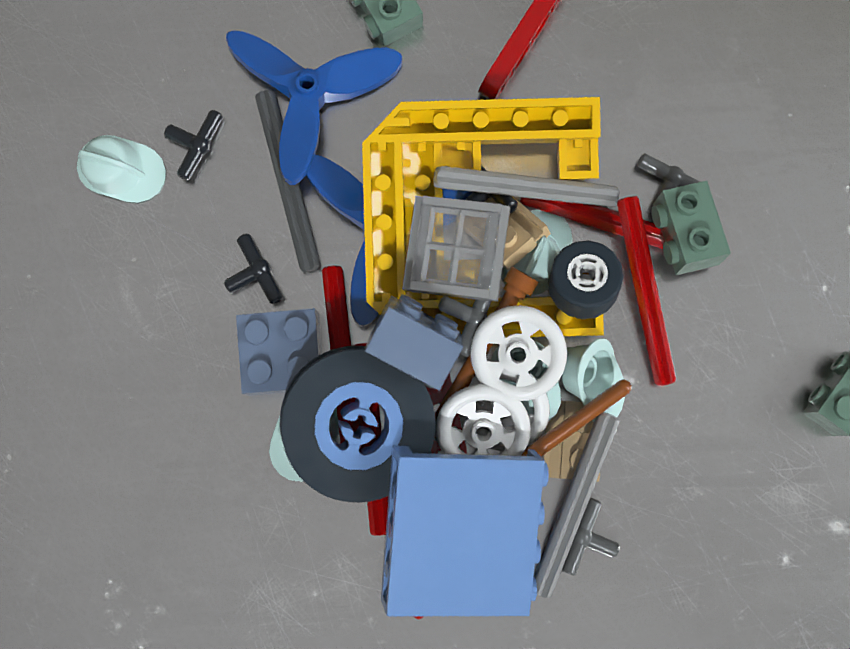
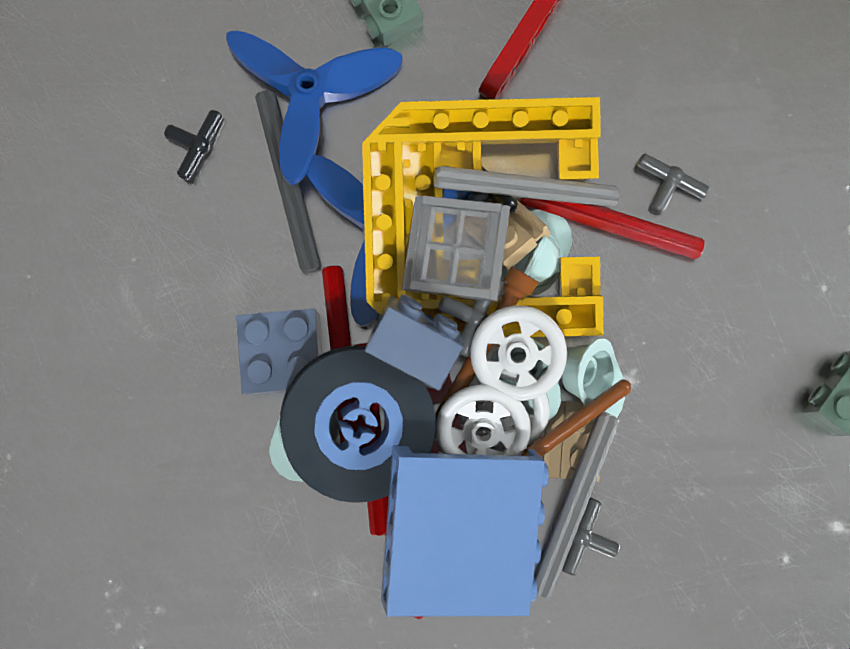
(121, 169): light aqua piece -> none
(257, 269): black piece -> none
(584, 294): black wheel -> none
(646, 290): red axle -> none
(690, 228): sand green brick -> none

